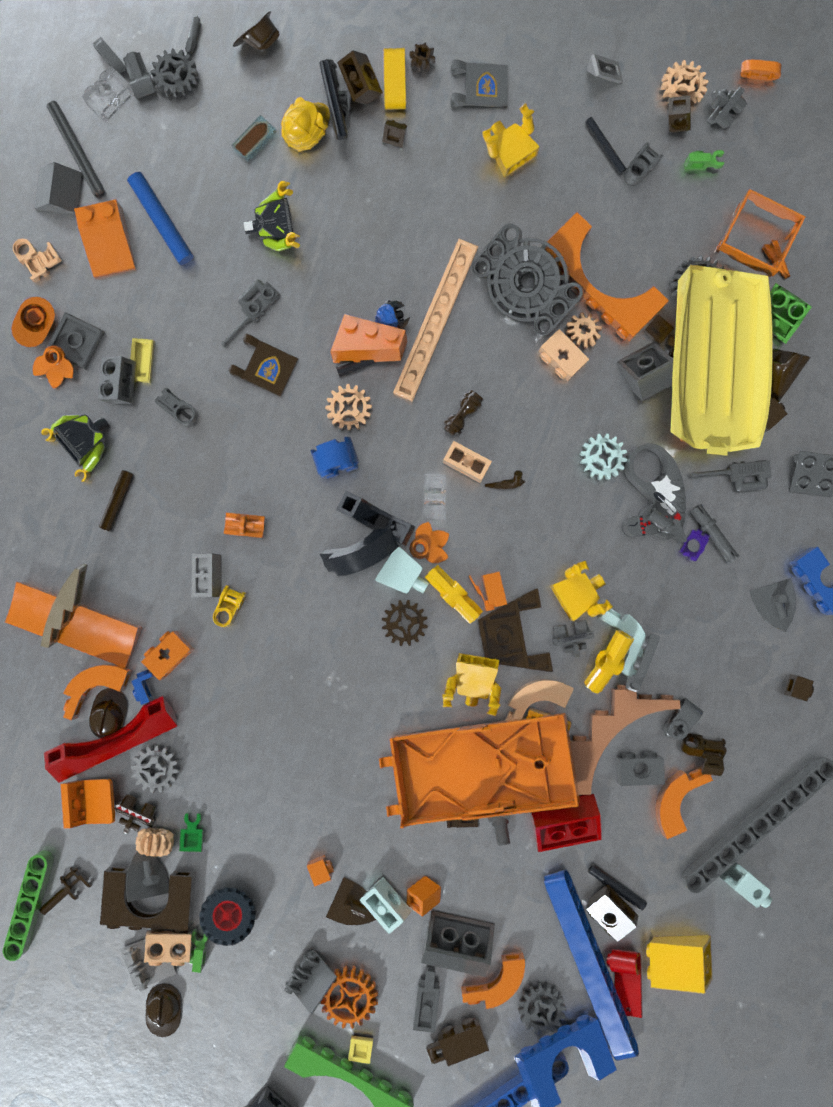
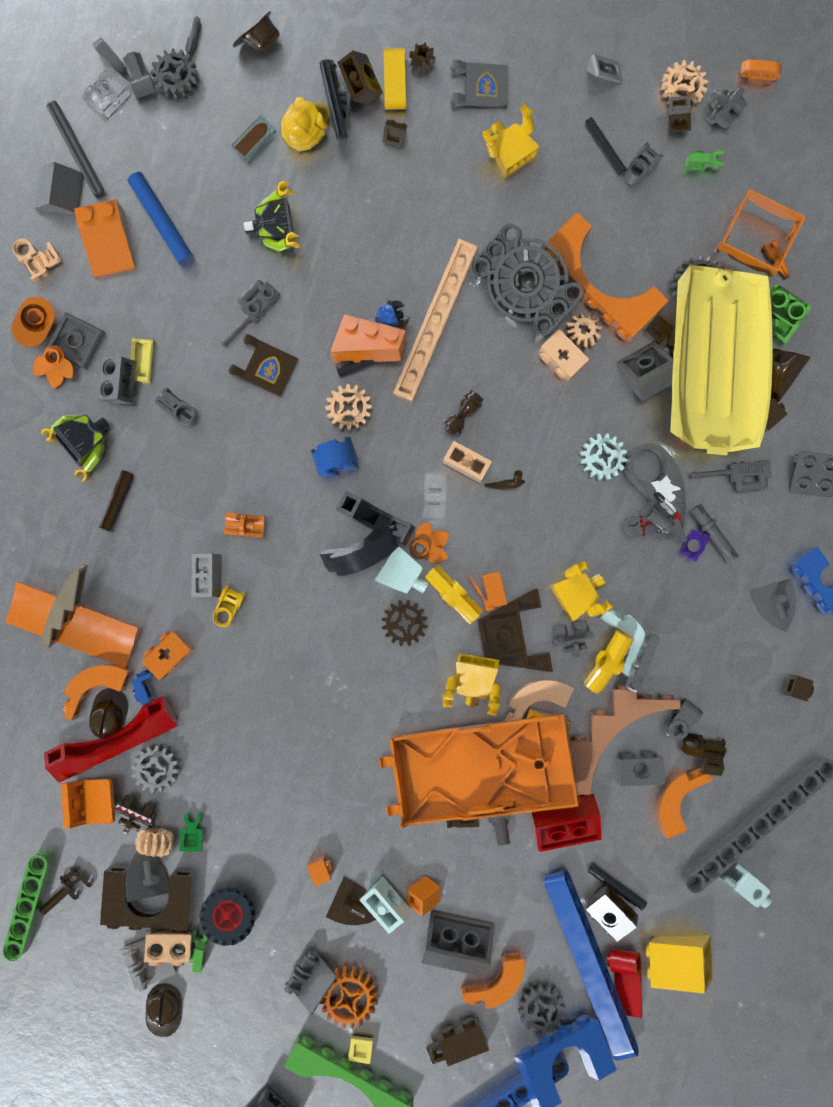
(427, 1002): dark grey hinge -> none

